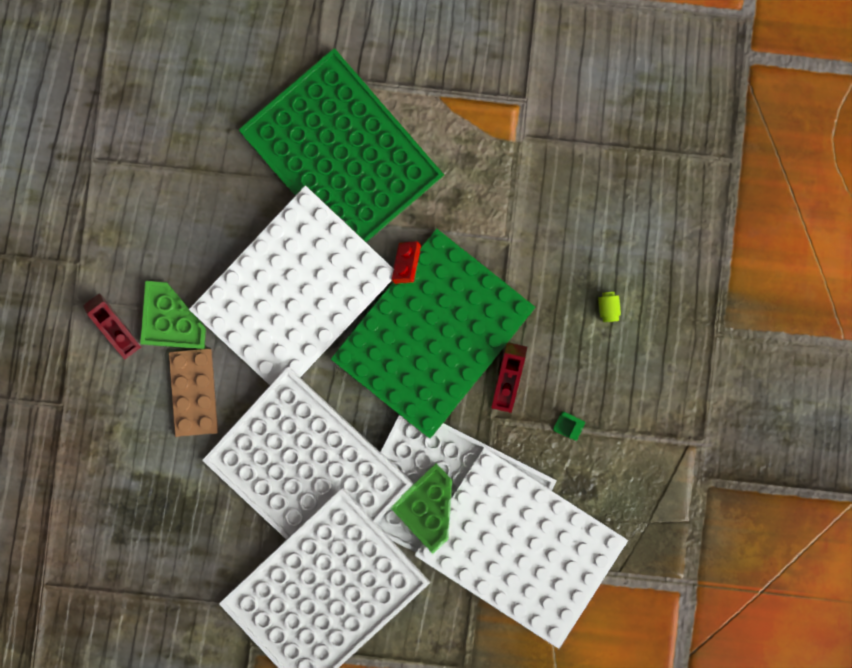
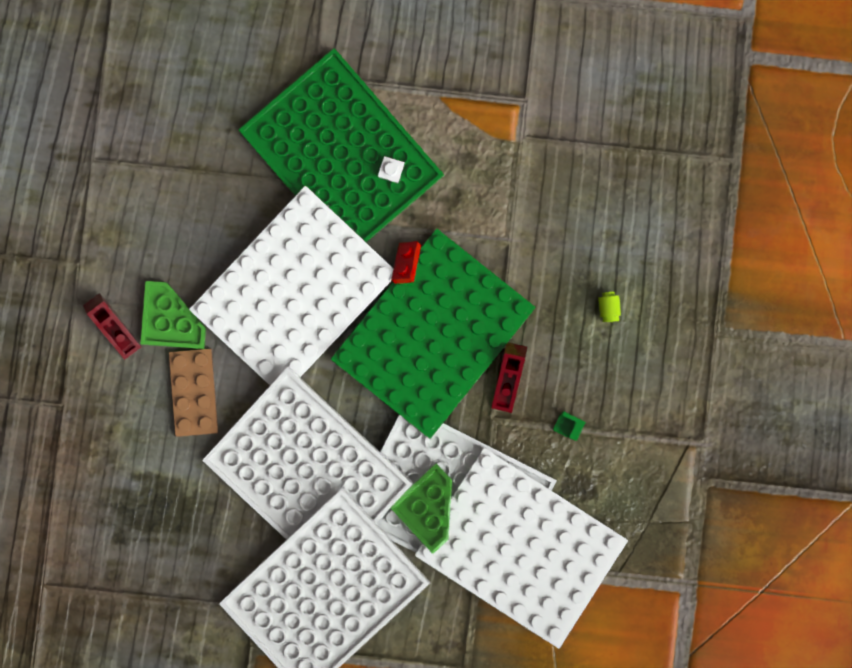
(391, 169): none -> white plate

